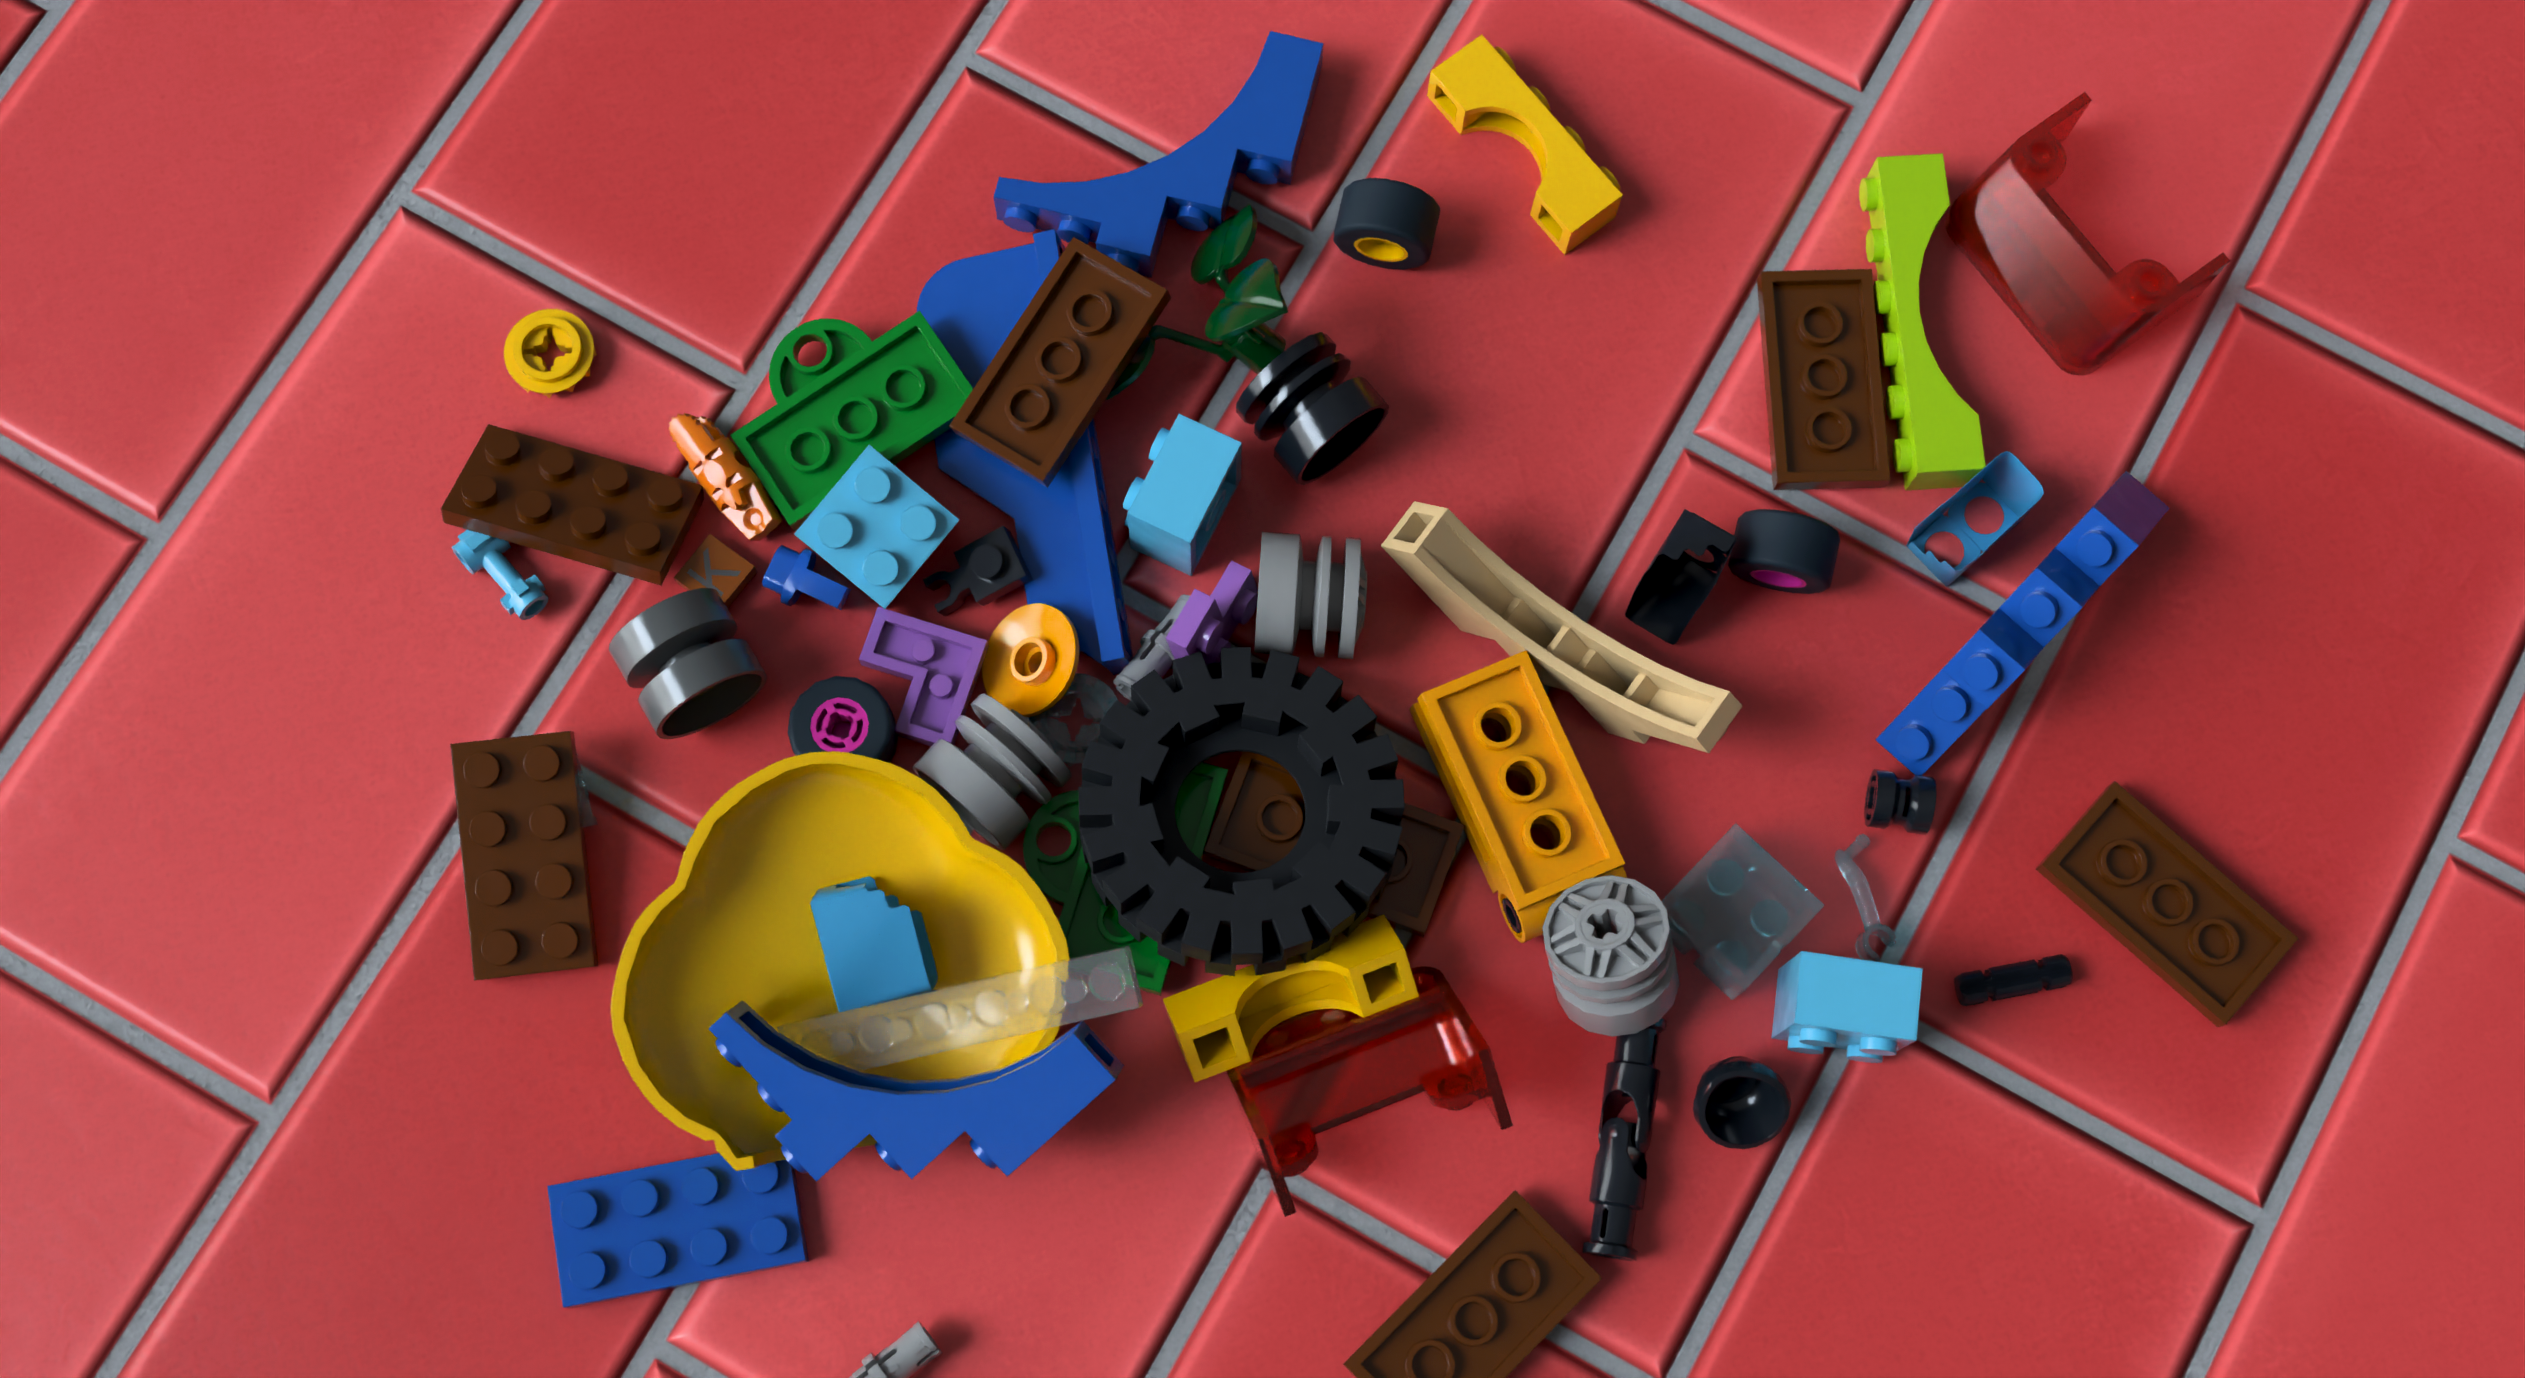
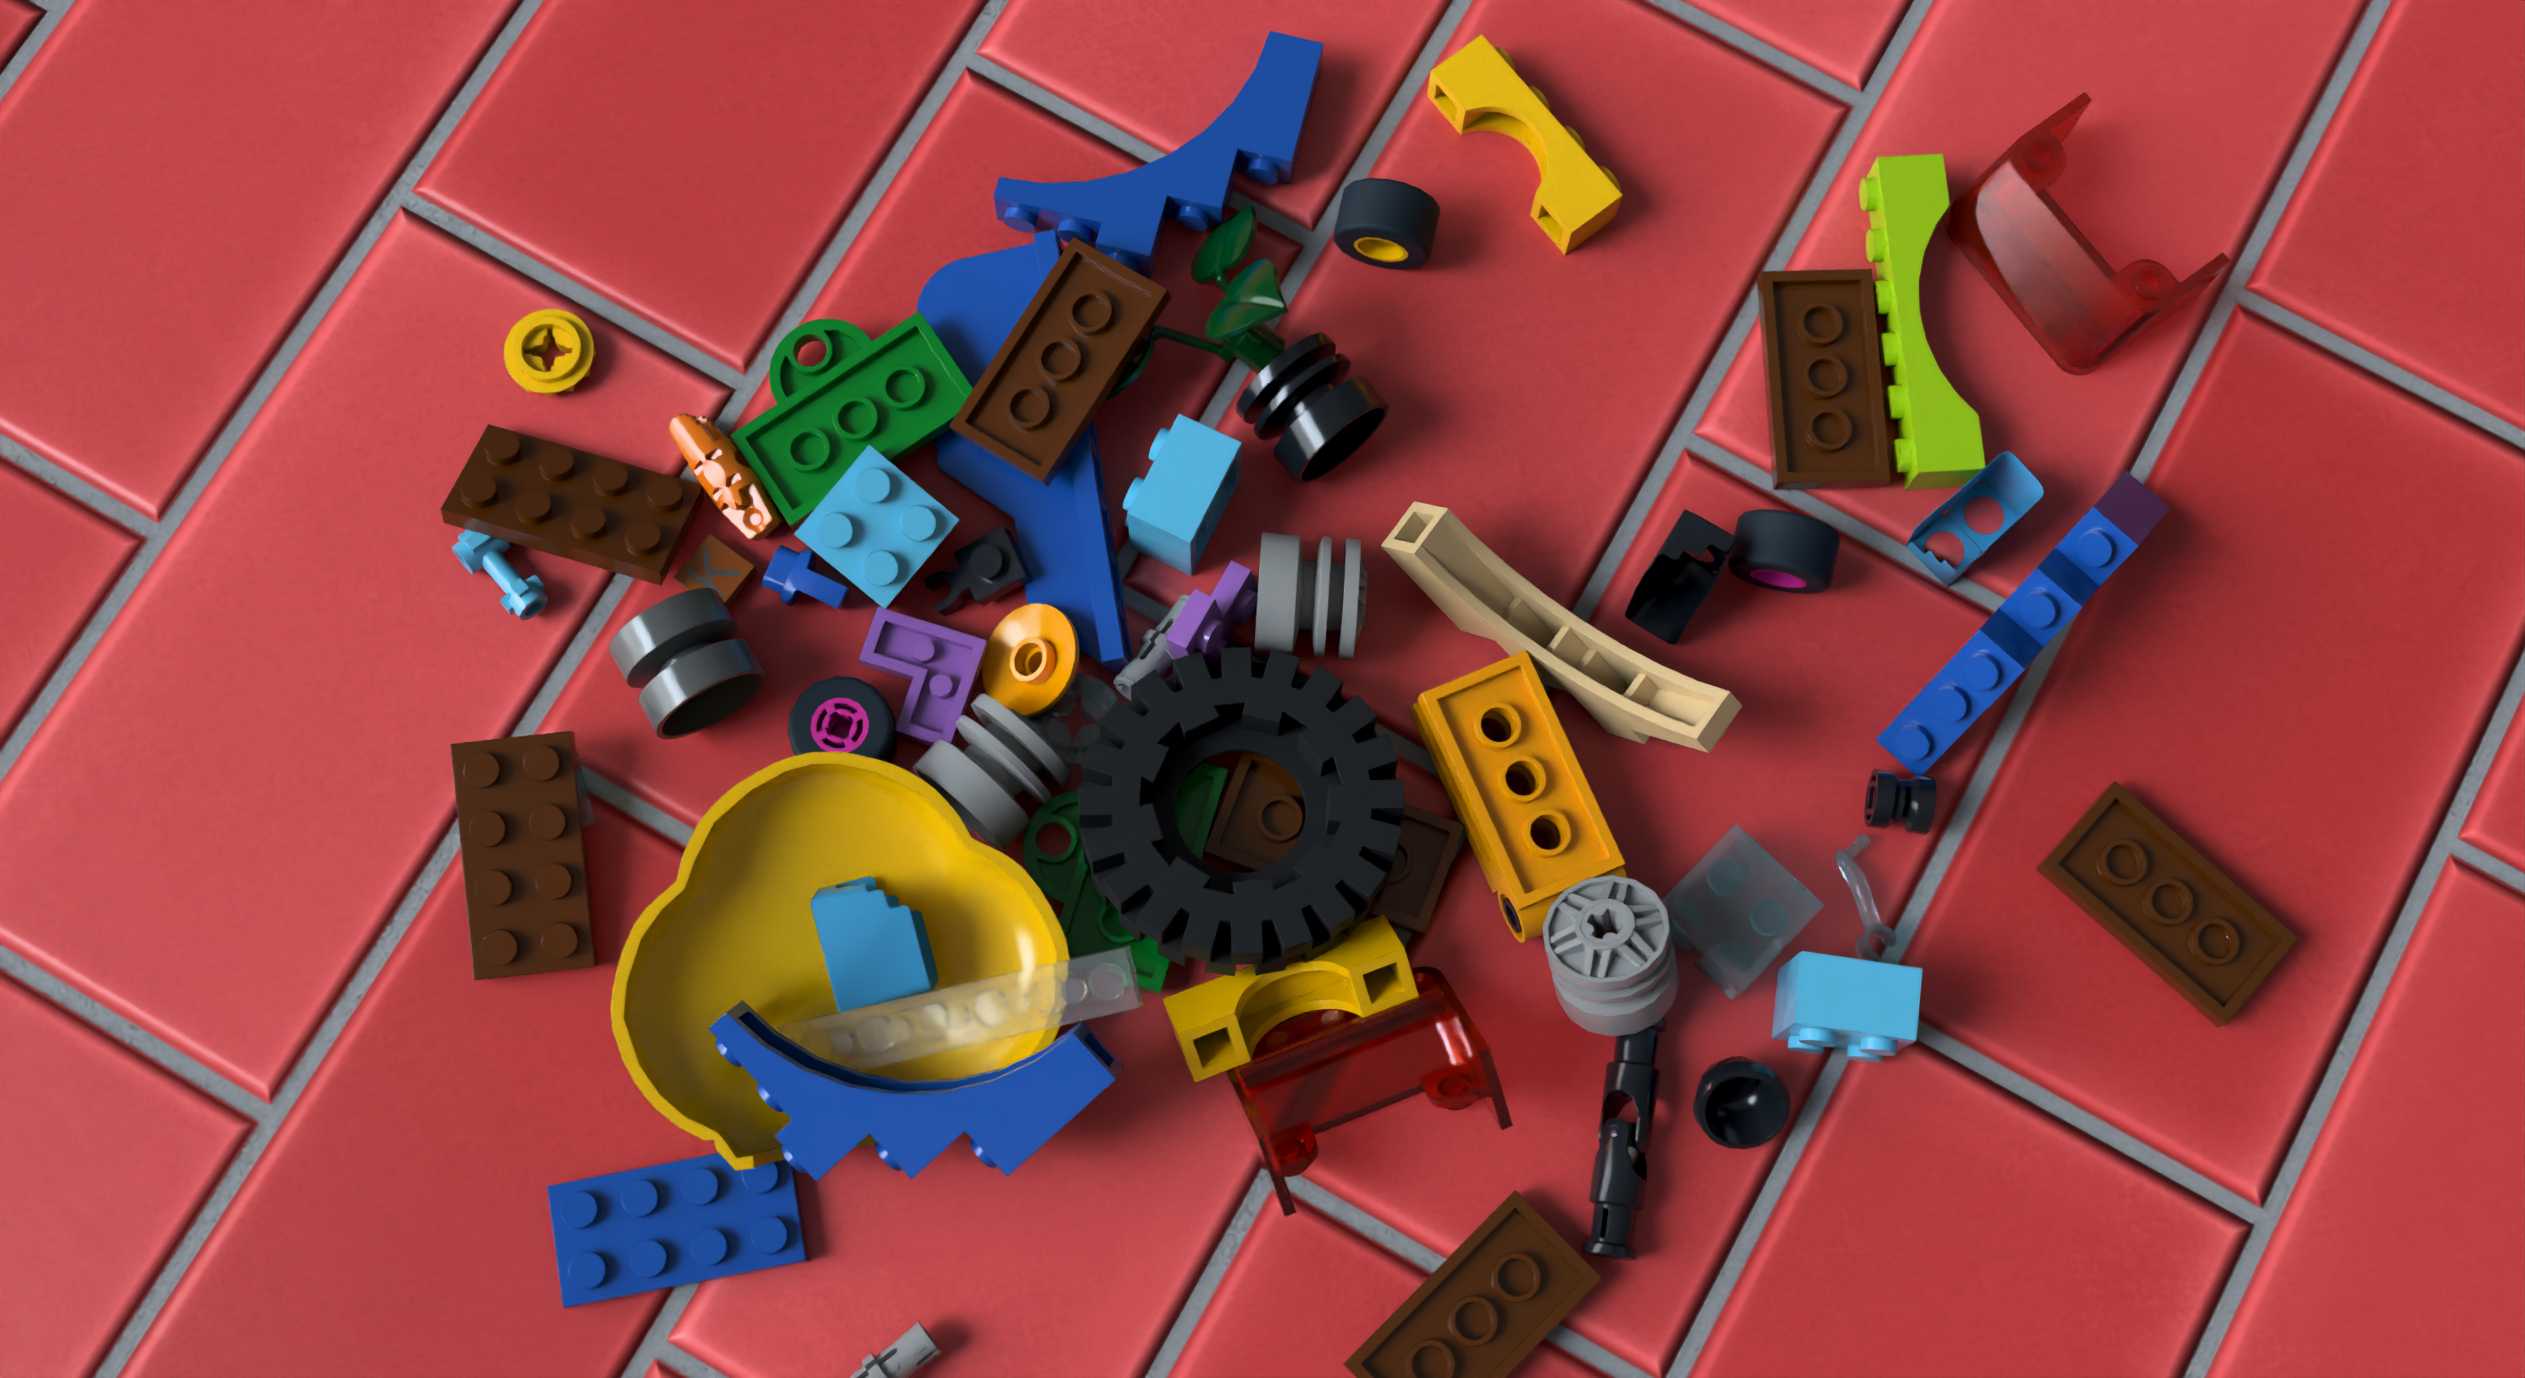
(2013, 980): black axle -> none

